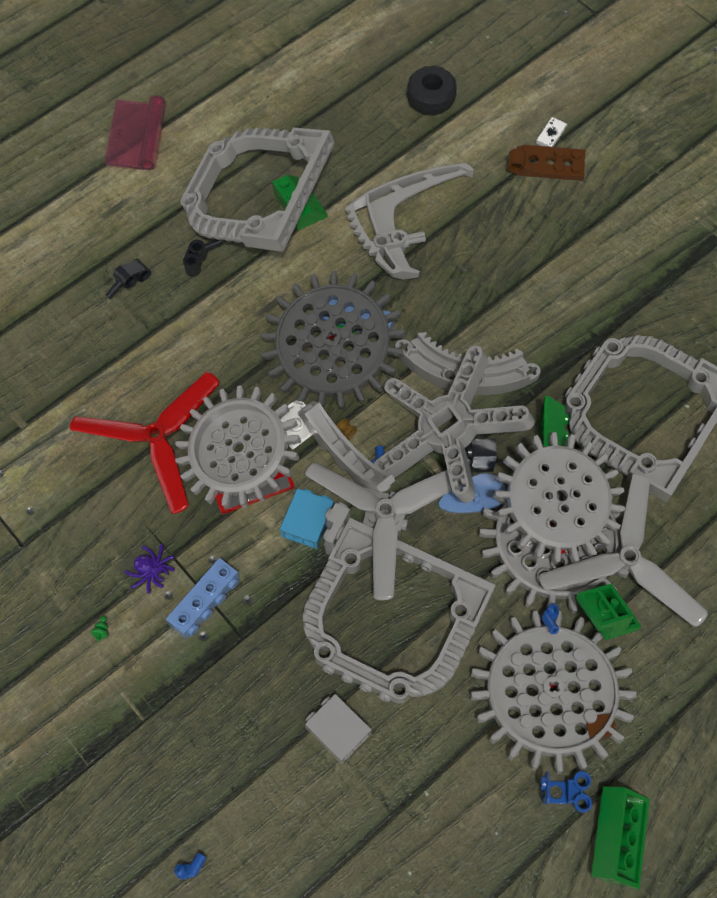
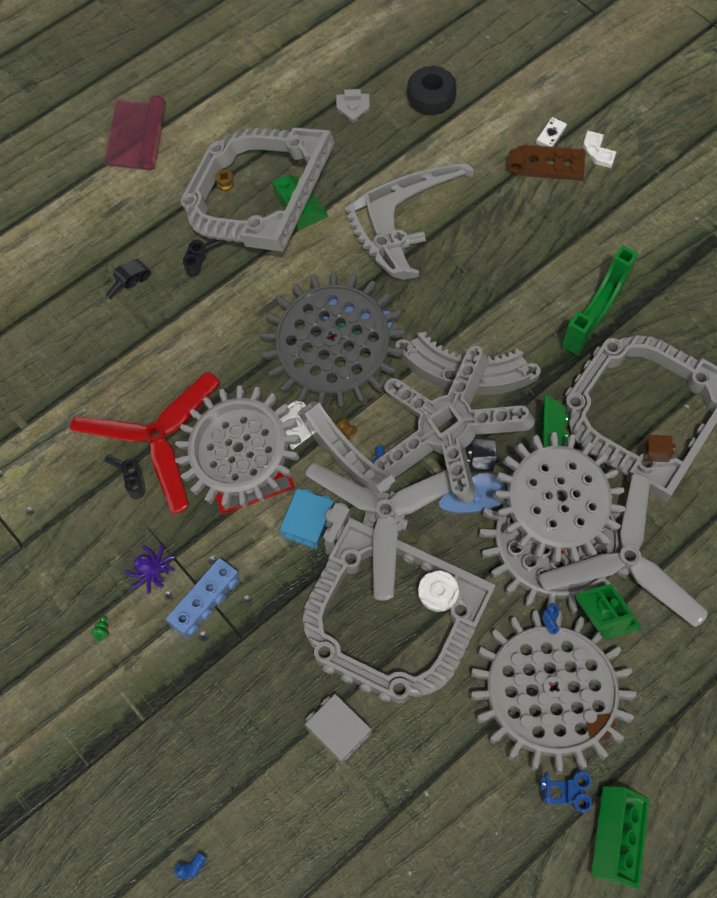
(131, 479): none -> black beam
(224, 180): none -> pearl gold wheel
(352, 104): none -> light grey plate
(438, 591): none -> white tile
(585, 323): none -> green arch
(598, 155): none -> white tile
(659, 448): none -> reddish brown brick

